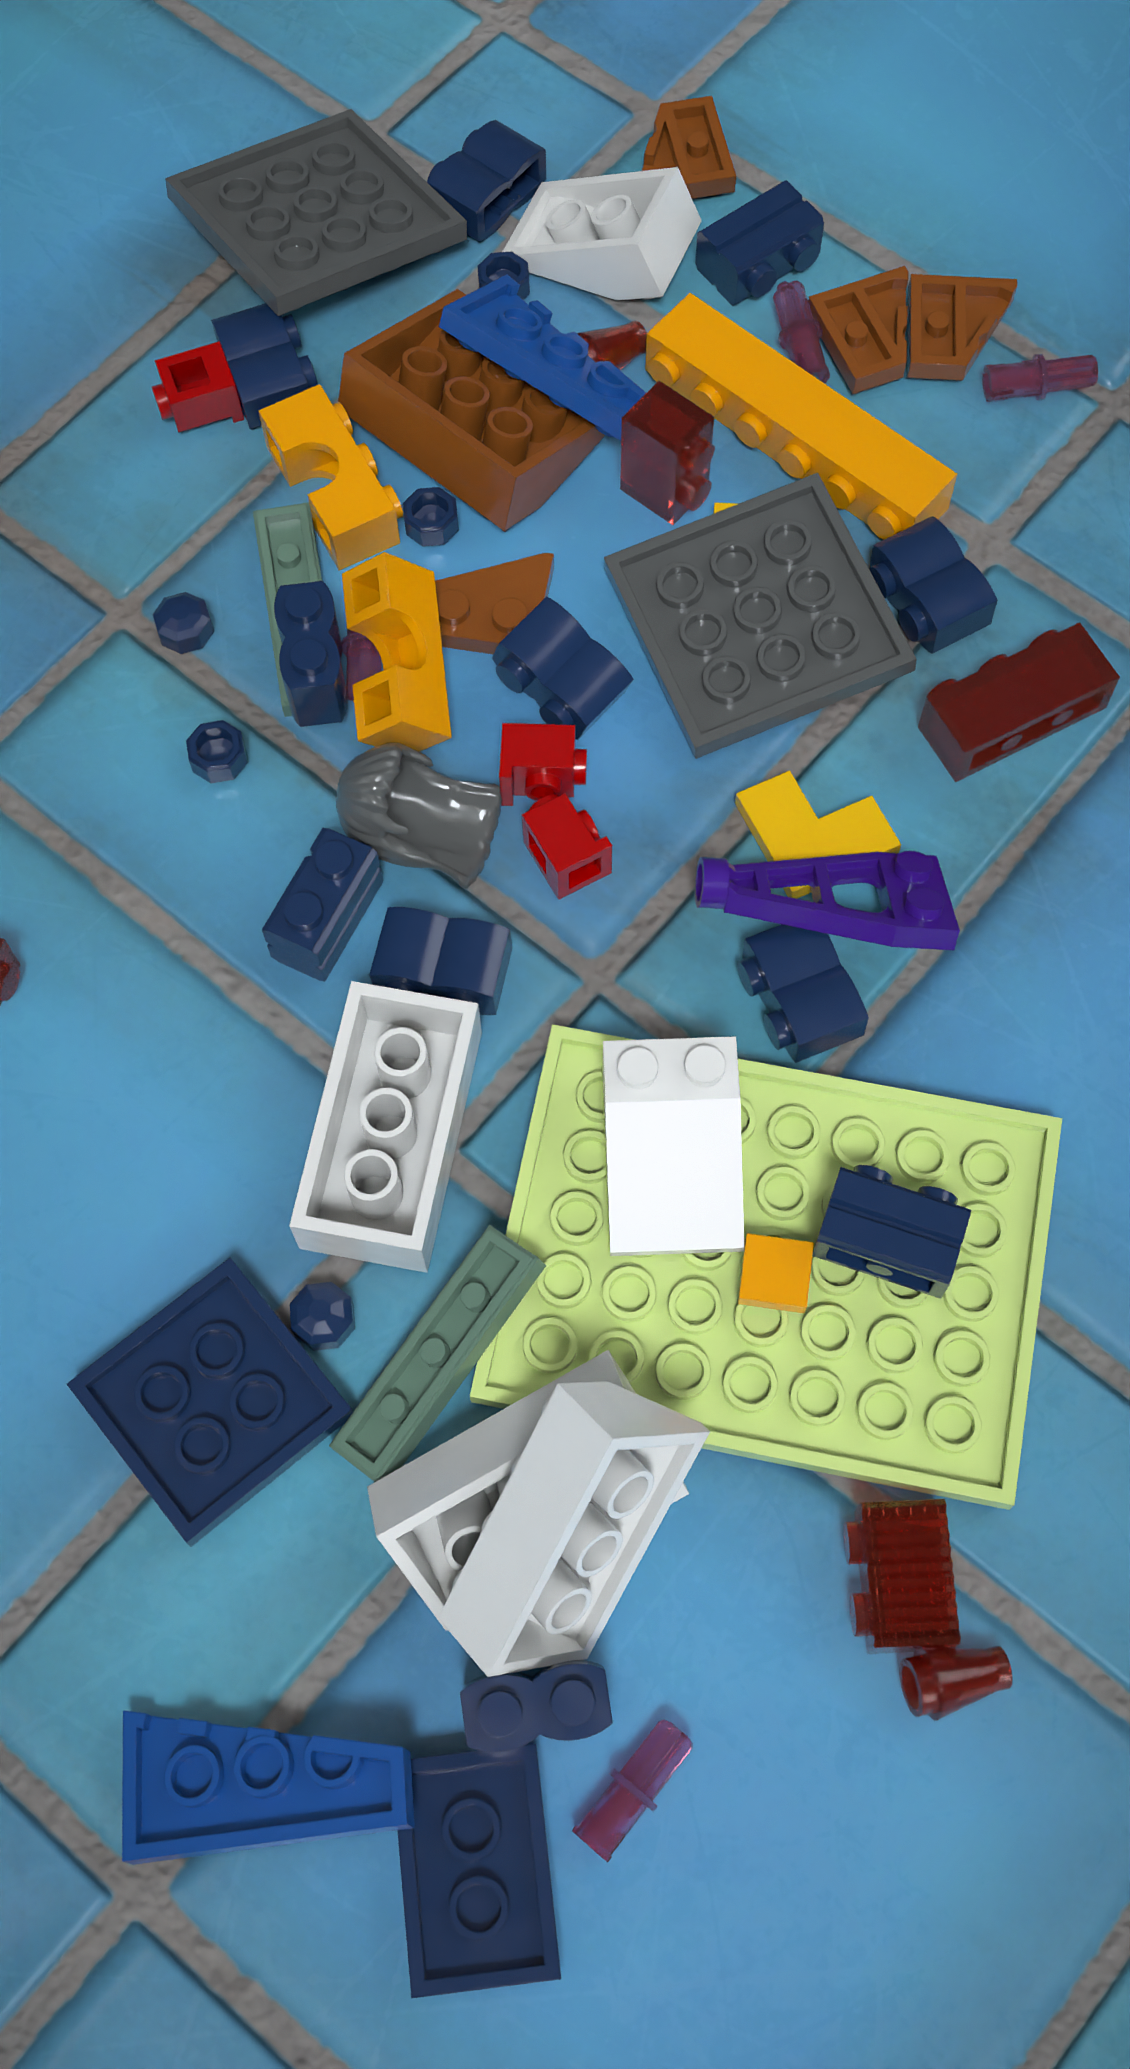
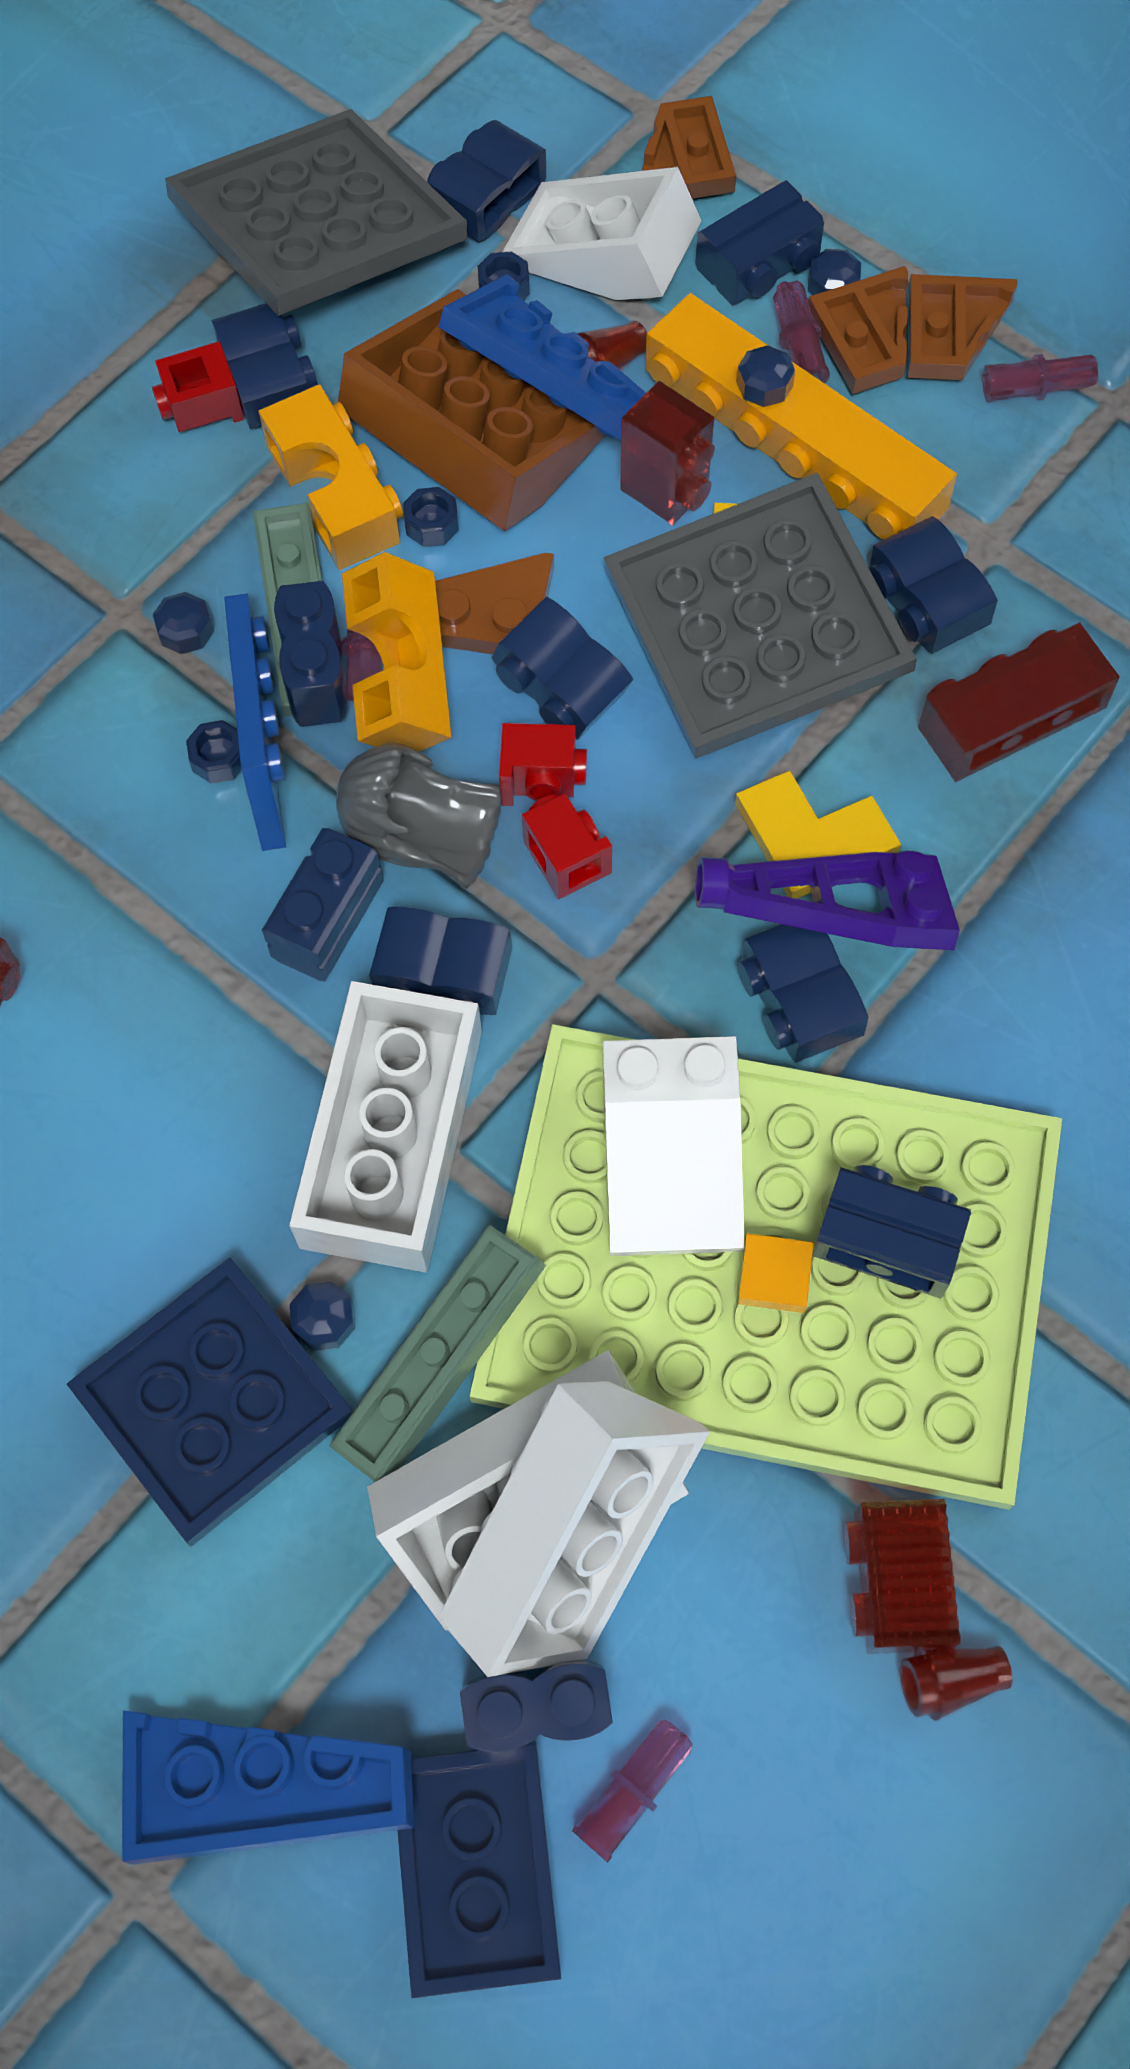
(256, 718): none -> blue wing
(765, 376): none -> dark blue tile
(833, 269): none -> dark blue tile

